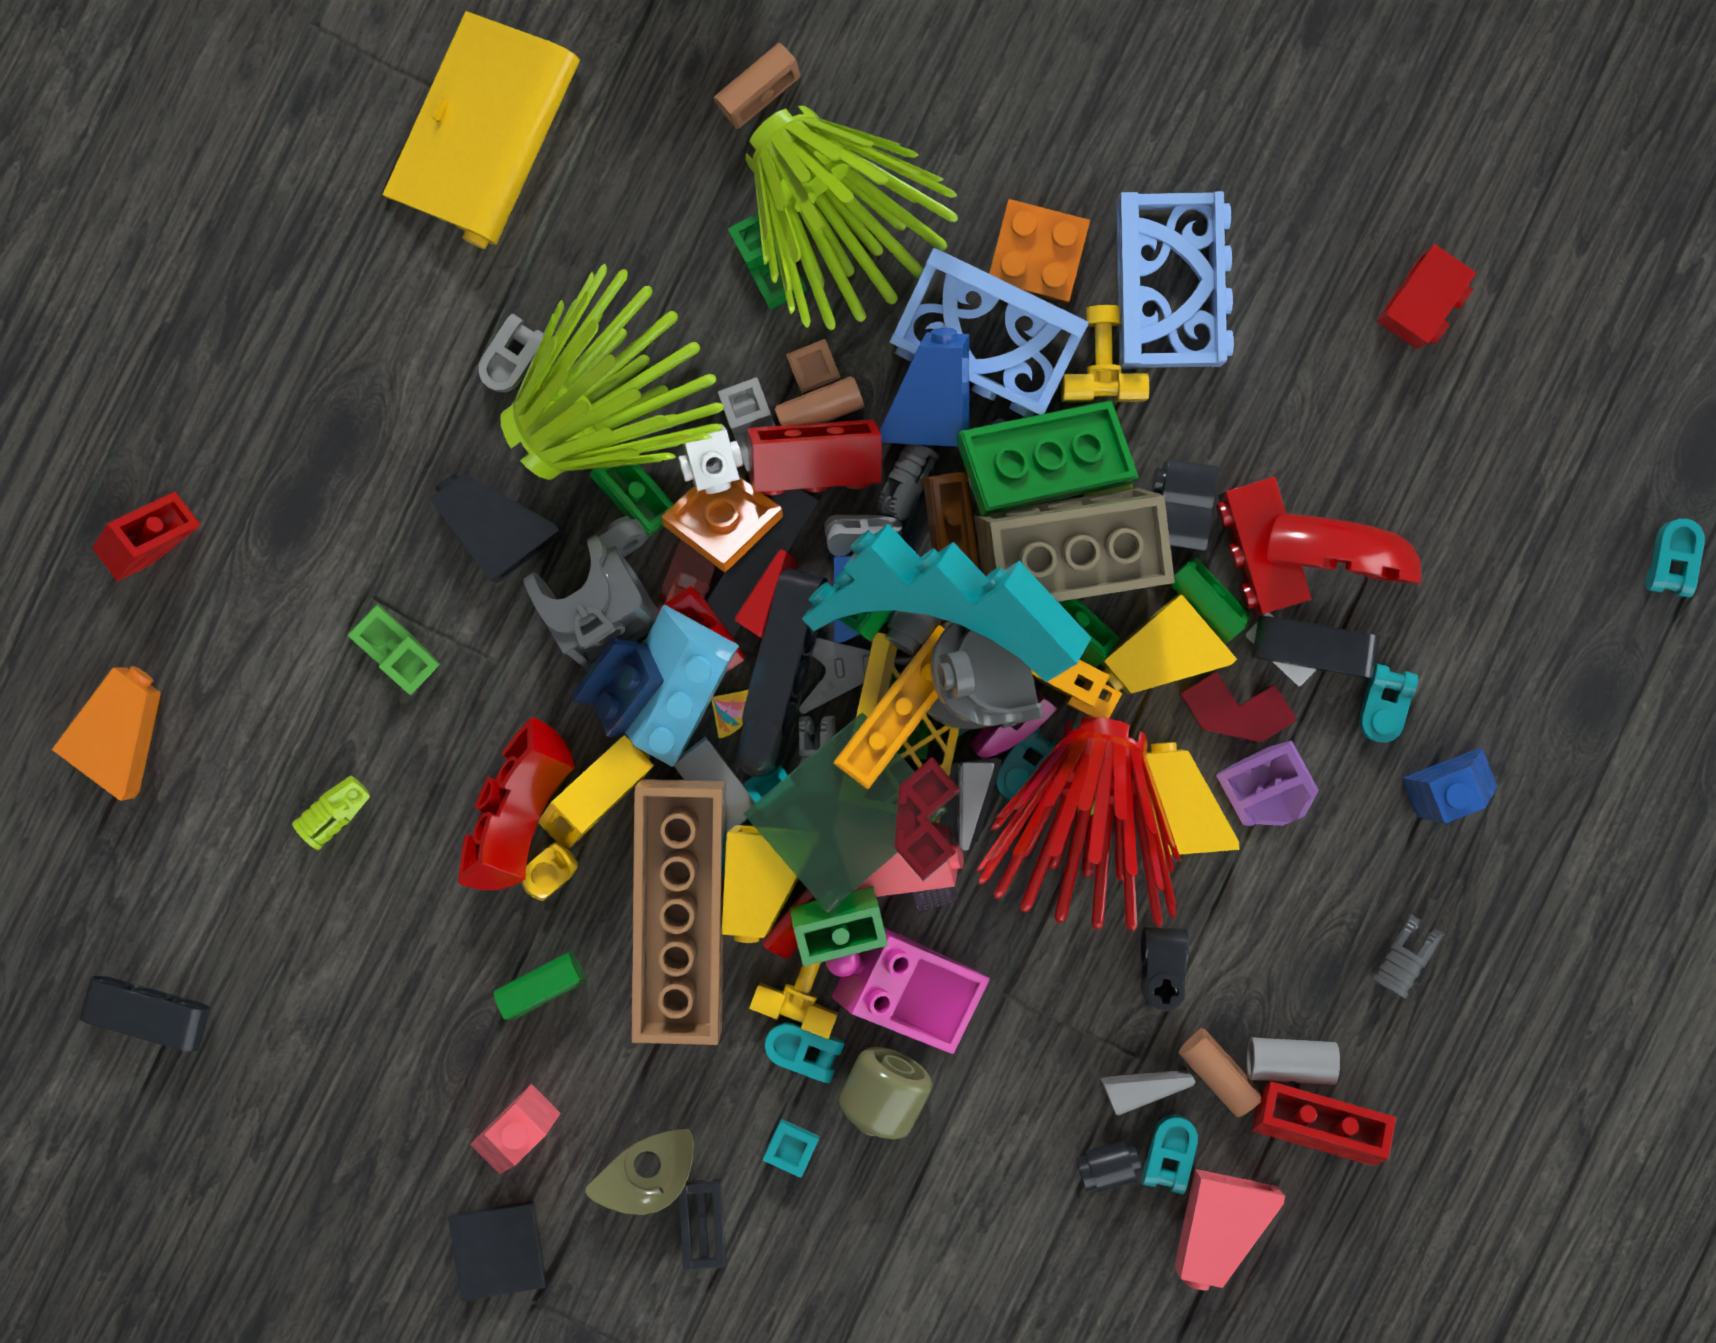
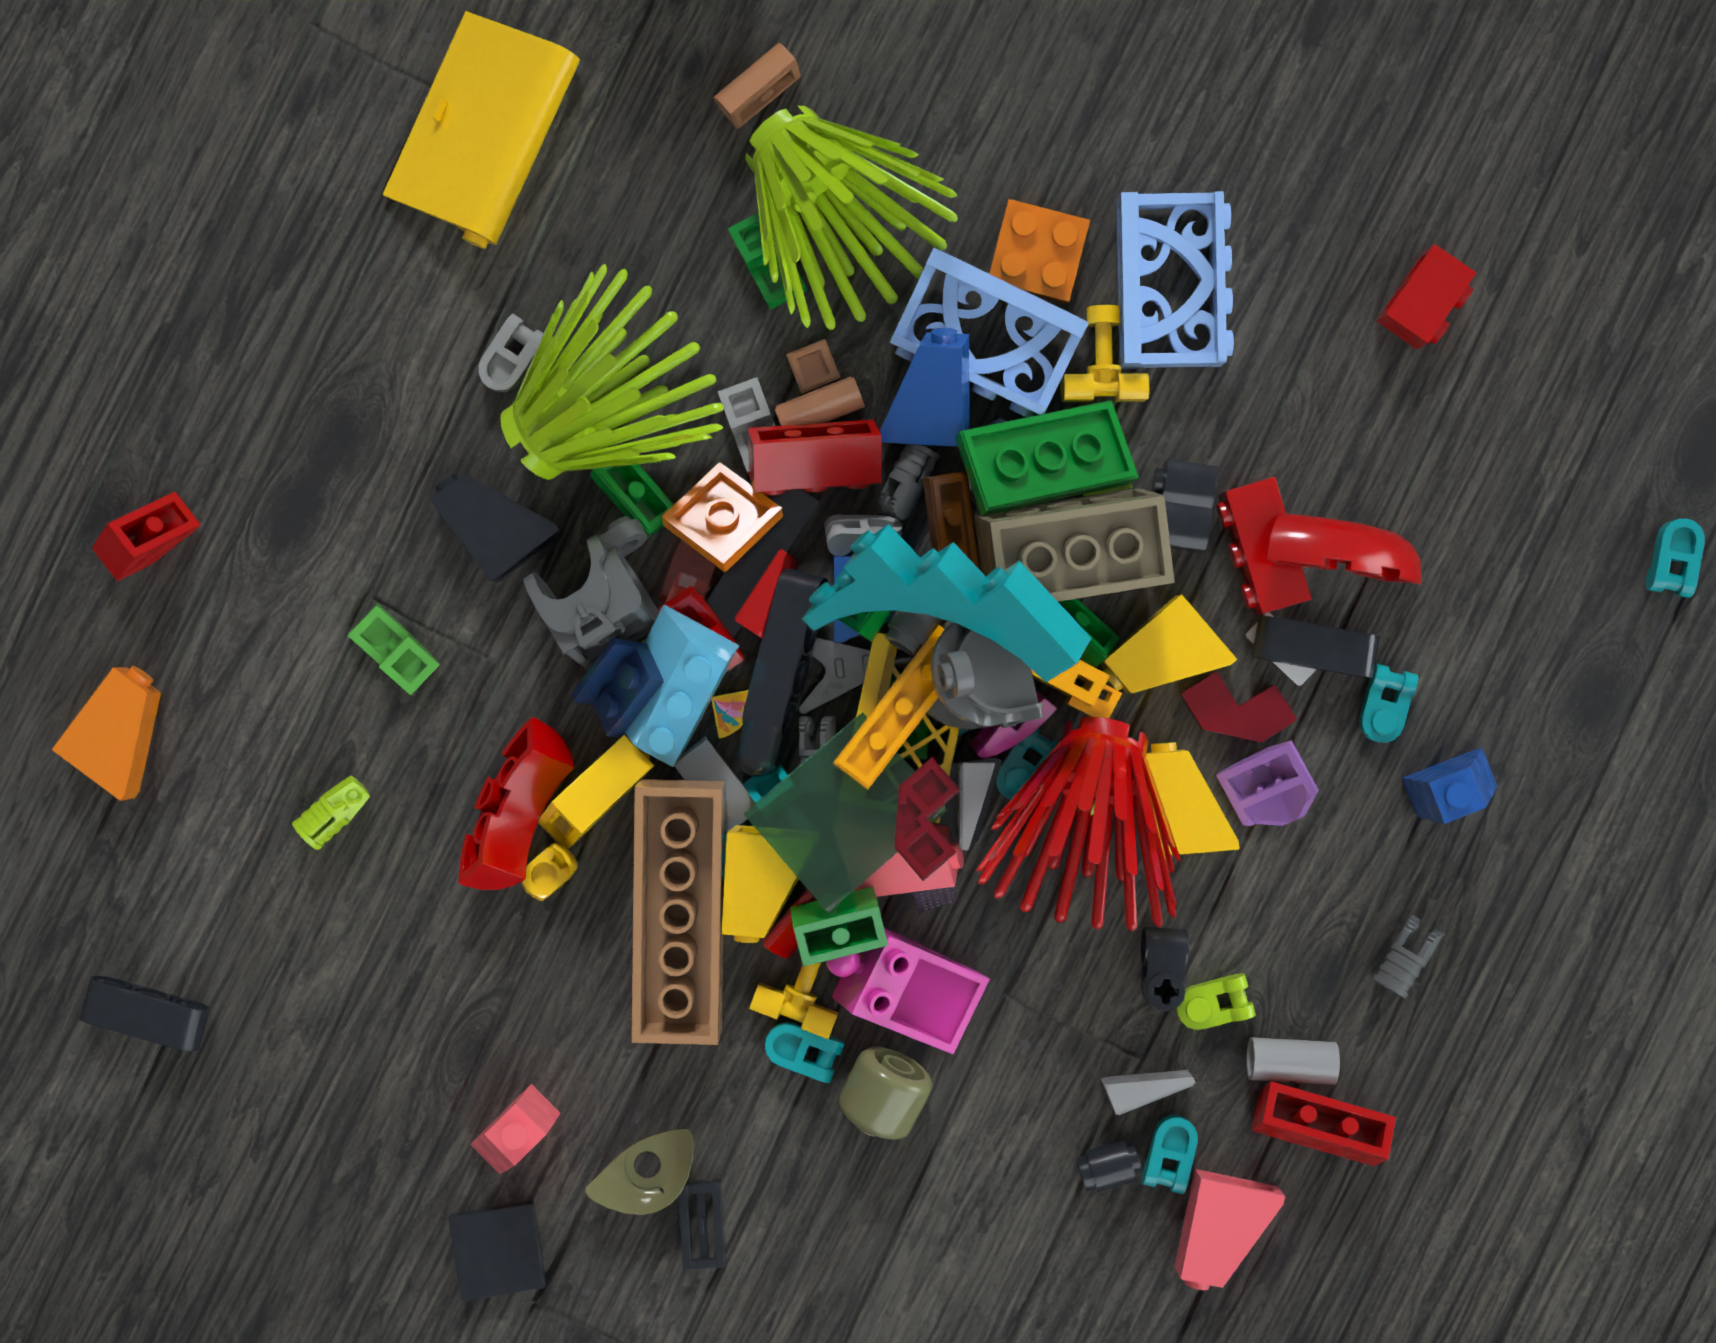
(539, 986): green brick -> none
(721, 472): white brick -> none
(790, 1148): teal plate -> none
(1201, 1007): none -> lime plate
(1210, 599): green brick -> none
(1220, 1073): nougat brick -> none

